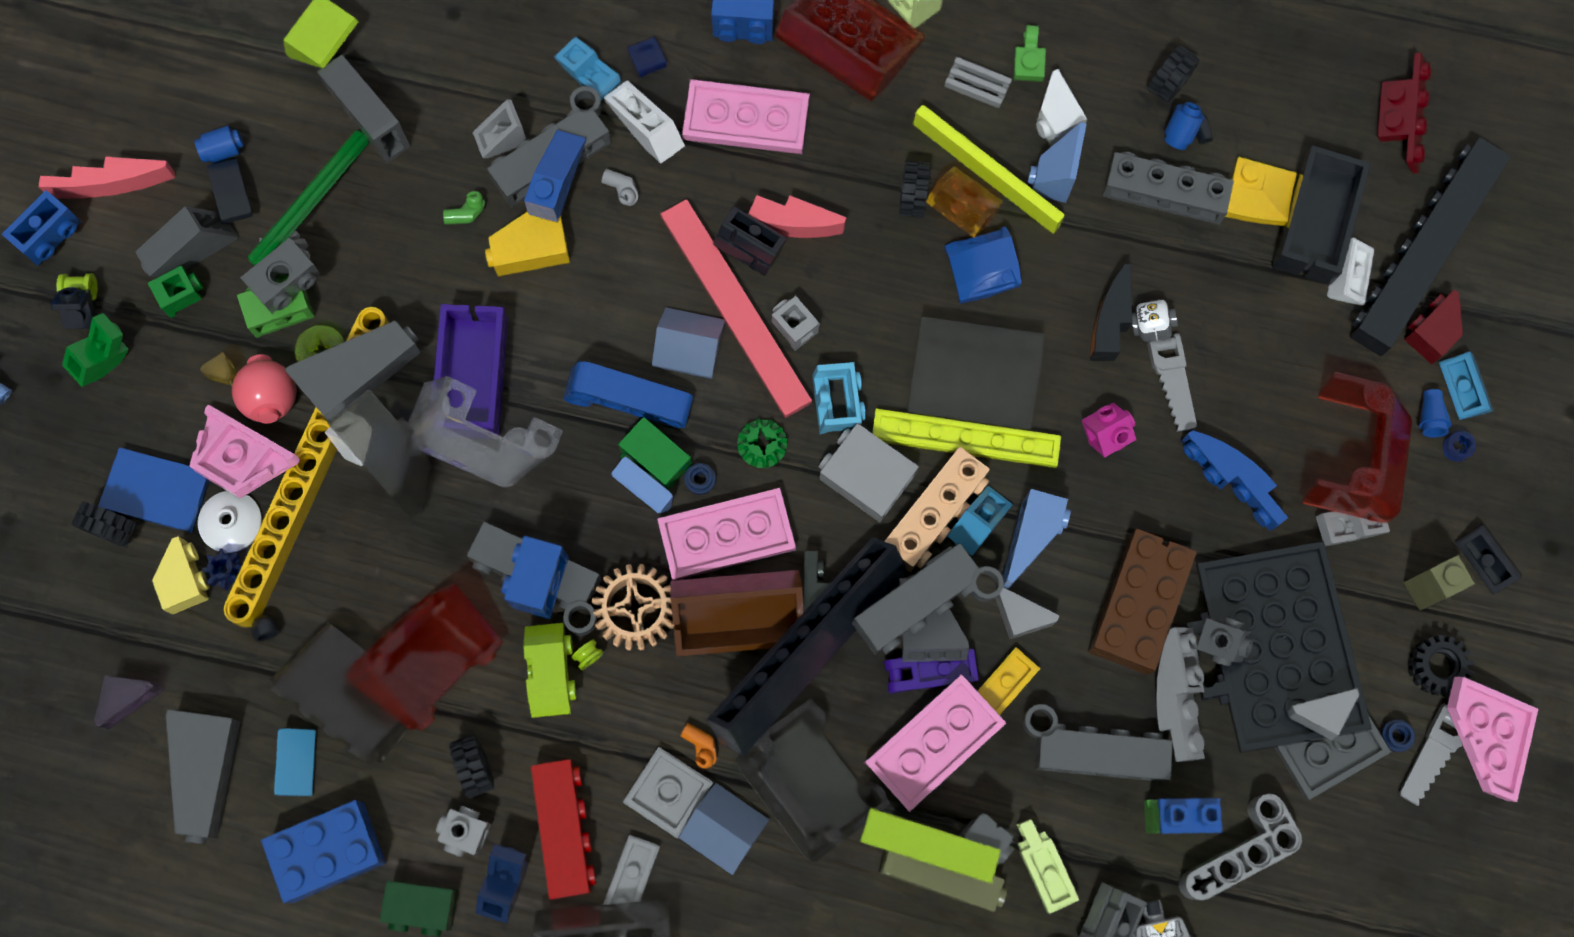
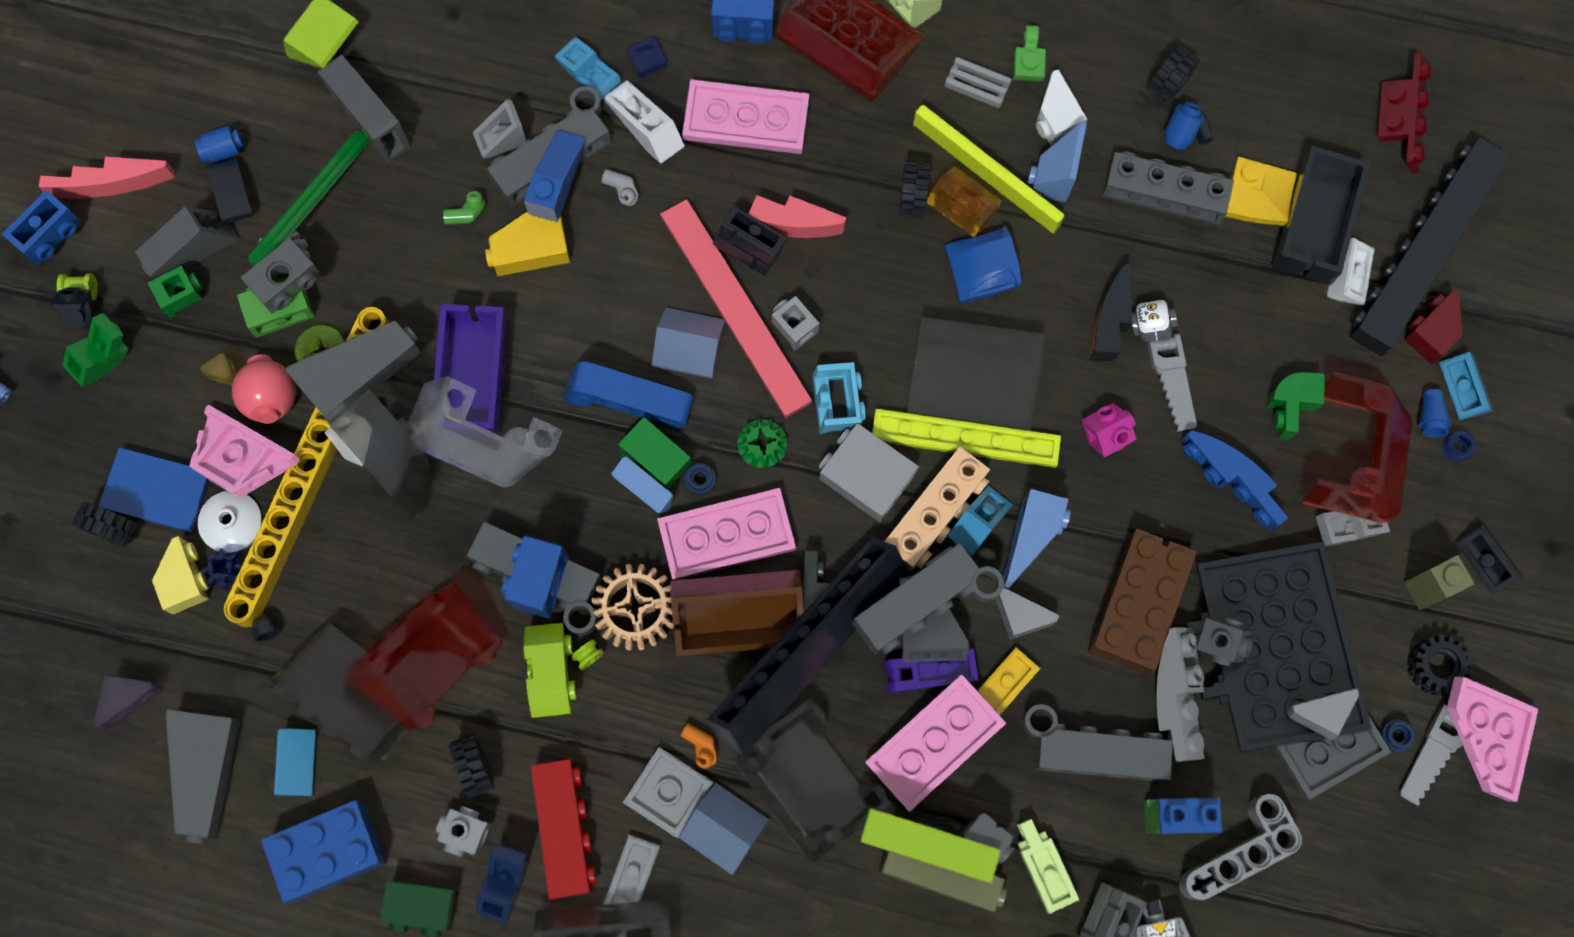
(1293, 394): none -> green brick

